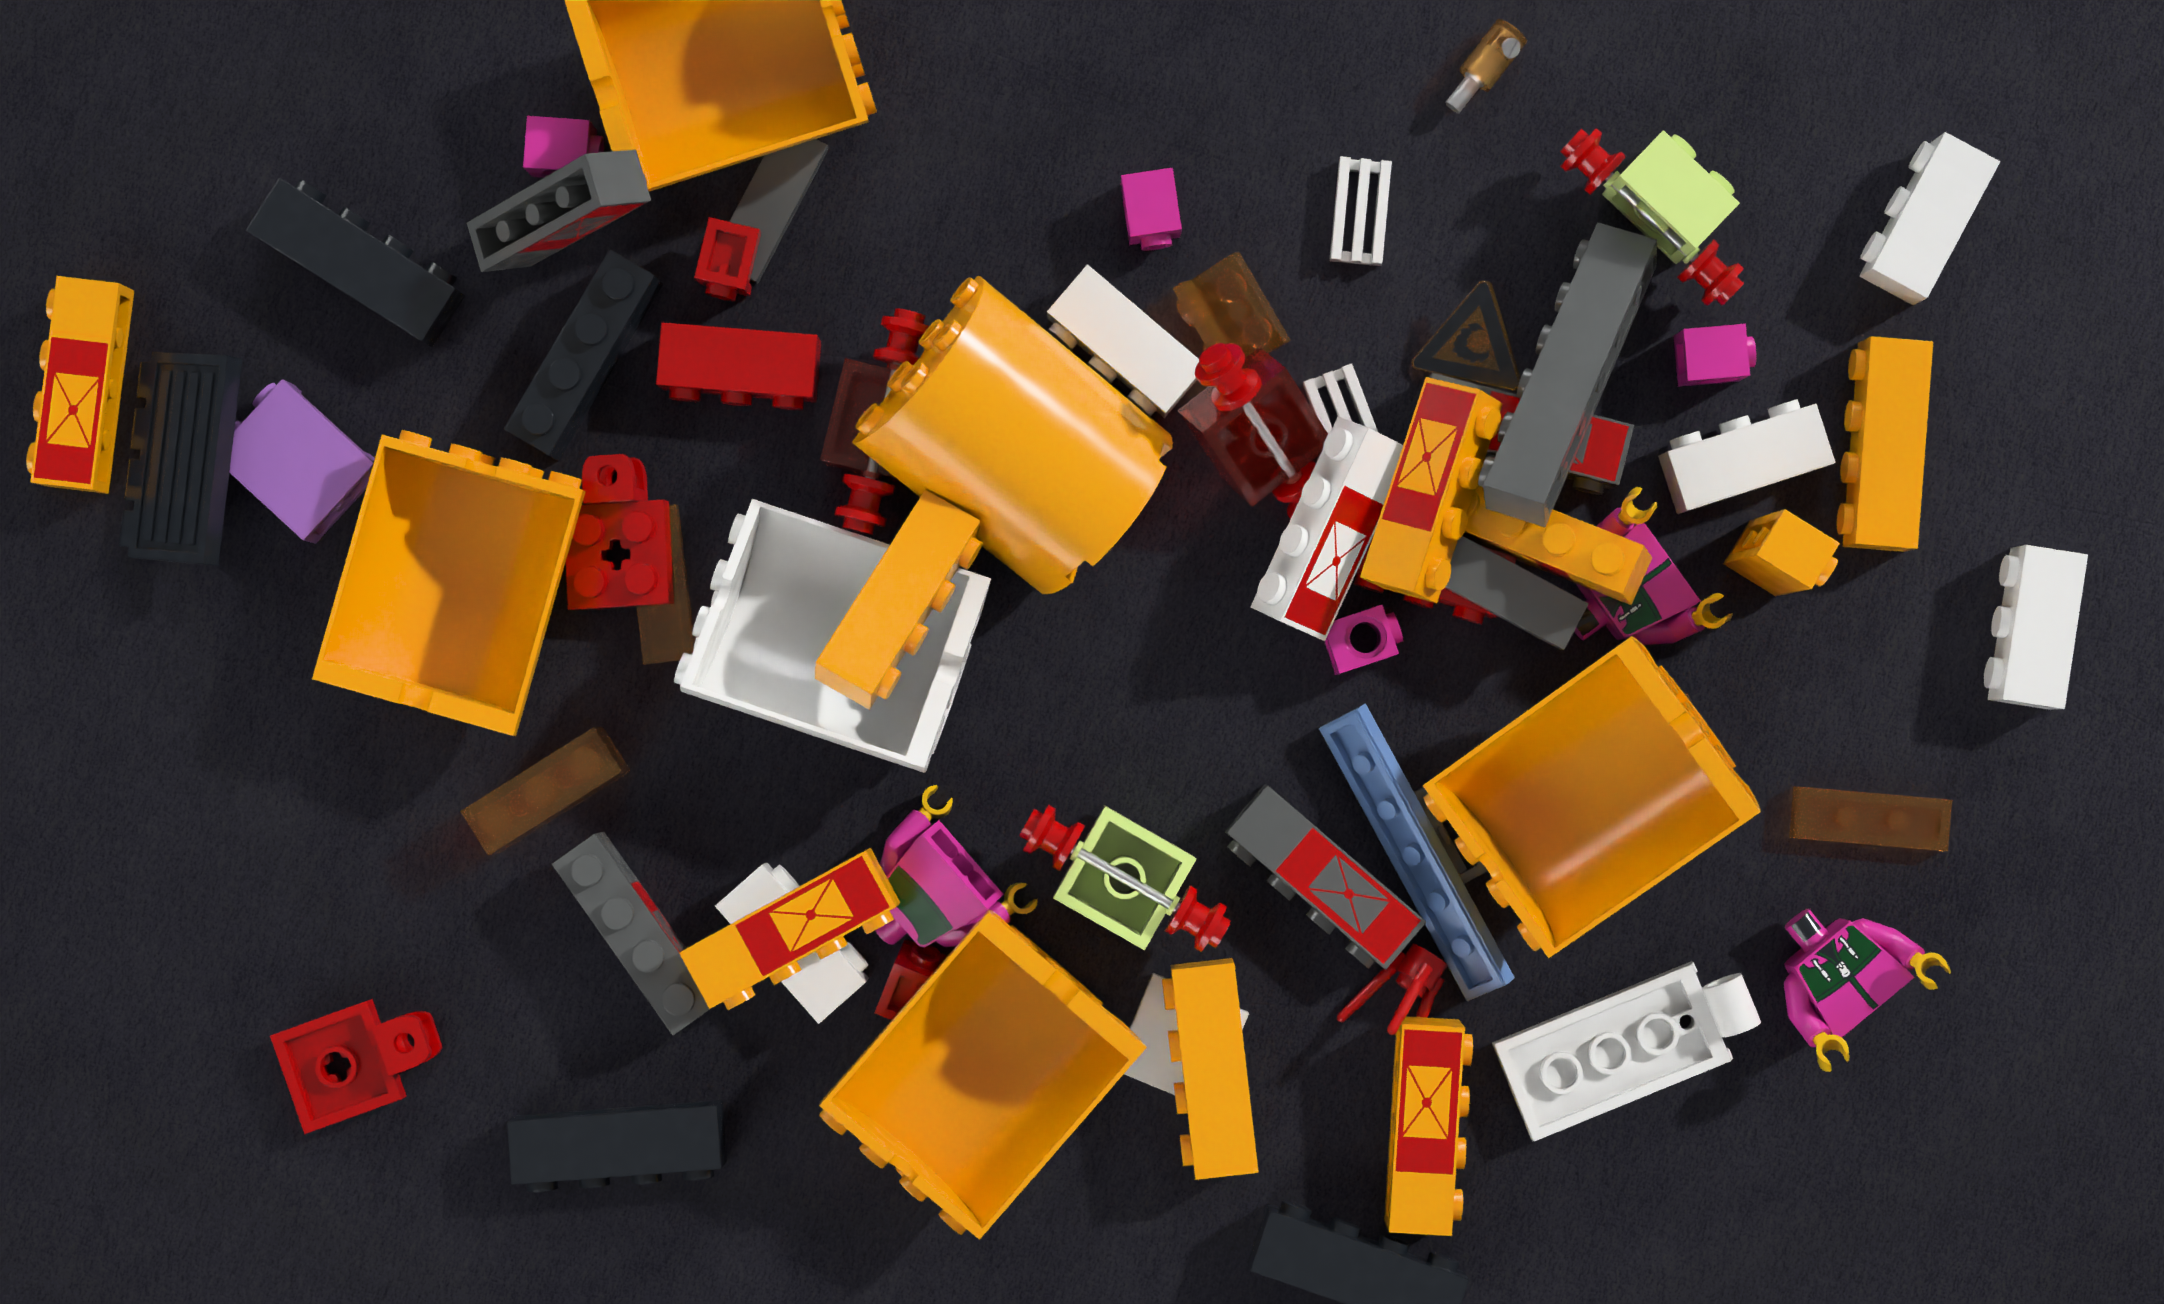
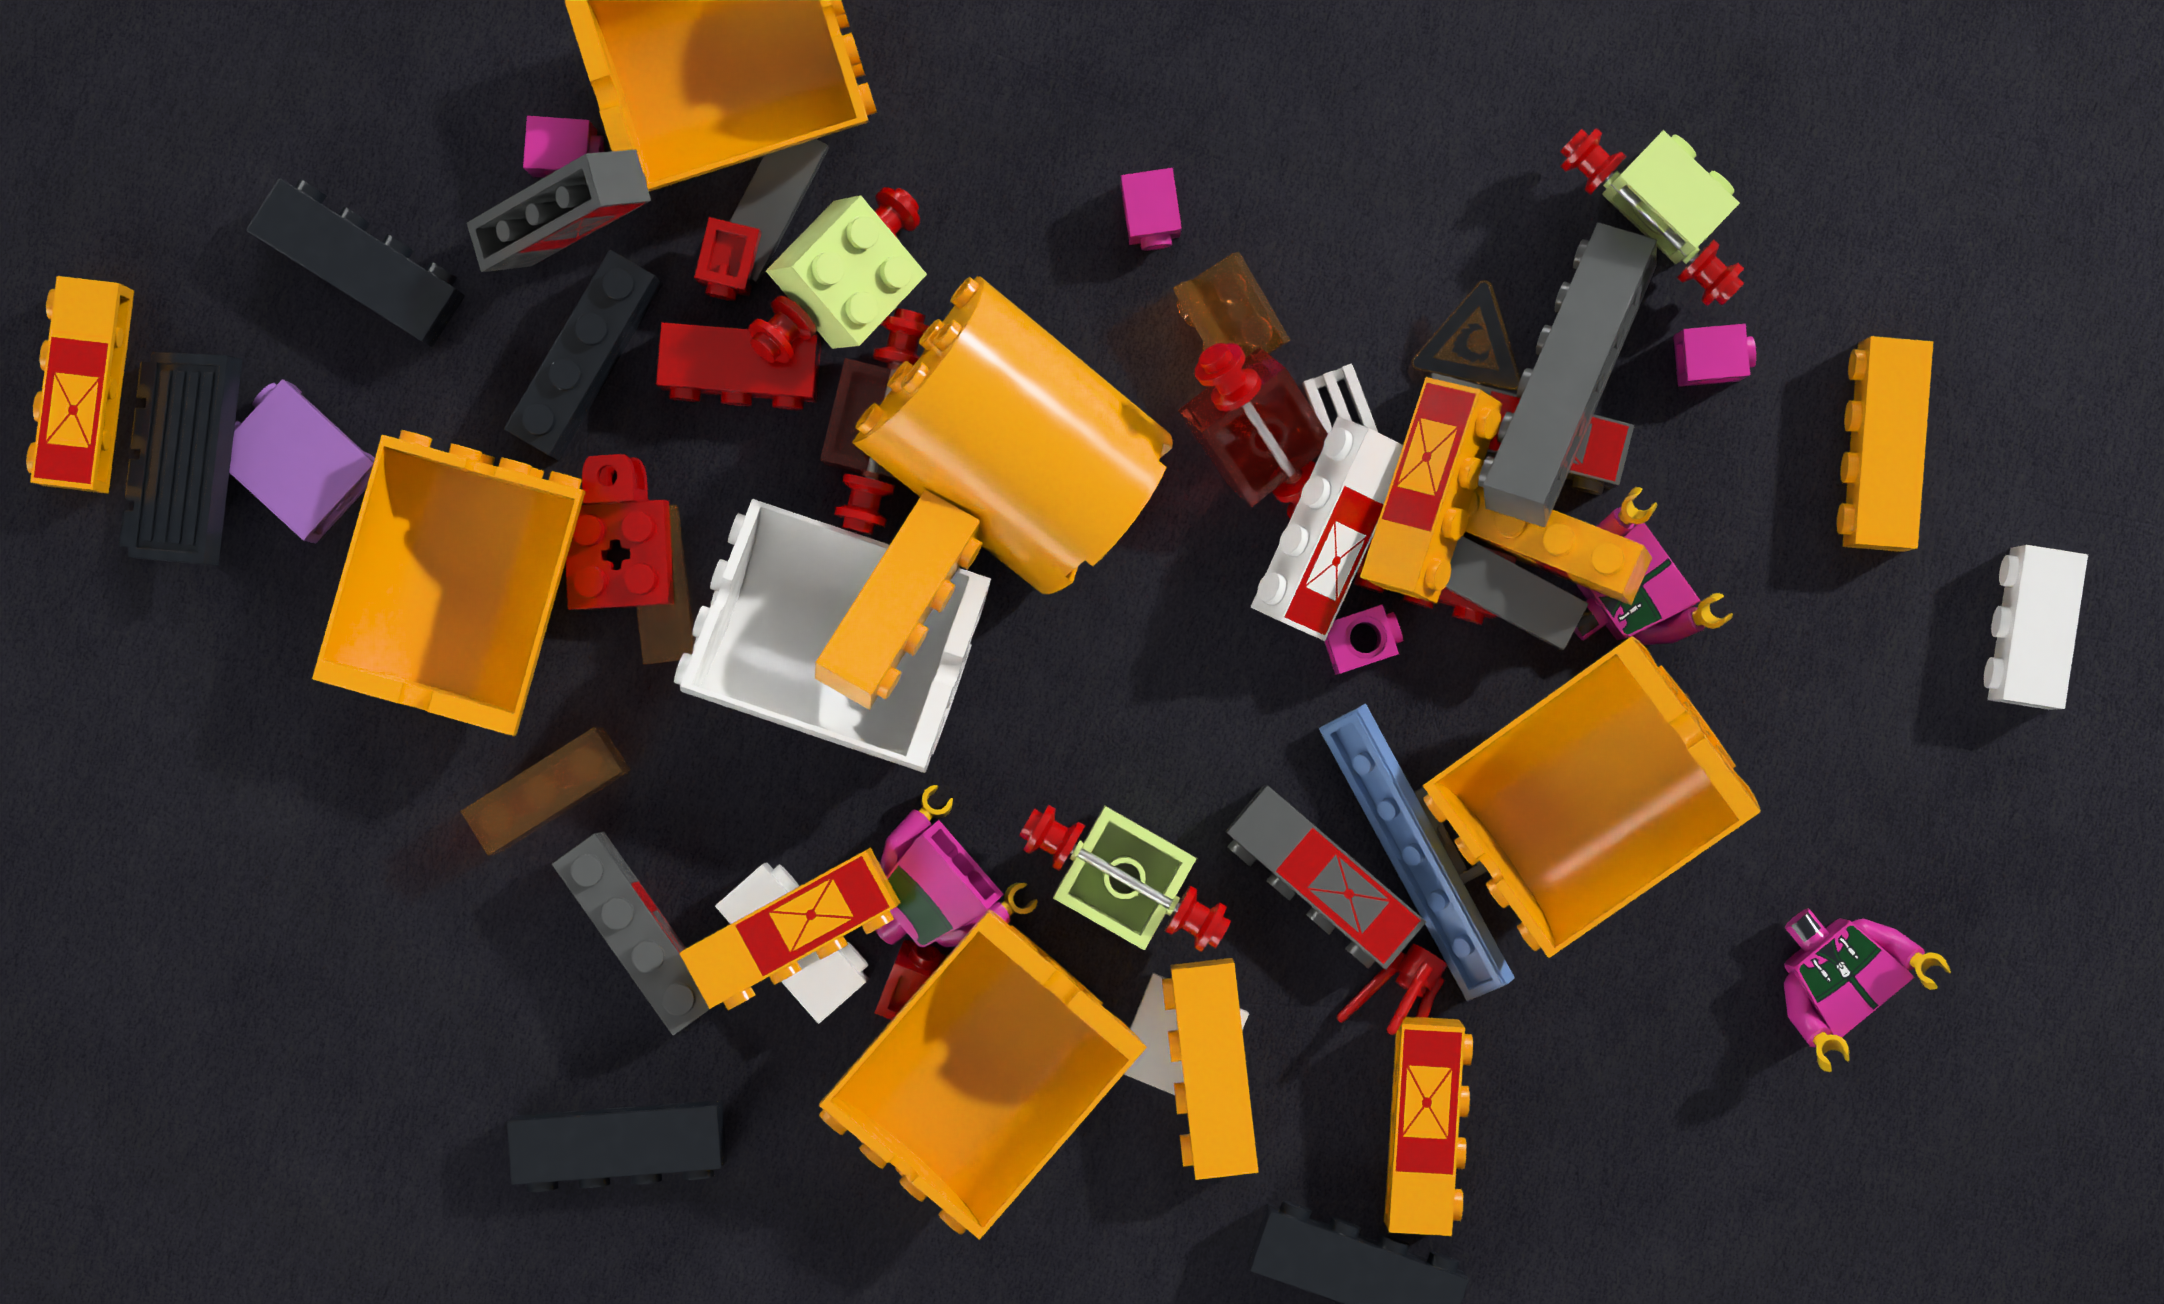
(375, 1055): red plate -> none
(841, 275): none -> yellowish green brick
(1123, 342): white brick -> none
(1364, 167): white tile -> none
(1487, 62): clear orange piece -> none
(1622, 1047): white hinge -> none
(1745, 456): white brick -> none
(1783, 554): light orange brick -> none
(1870, 818): clear orange tile -> none
(1927, 217): white brick -> none

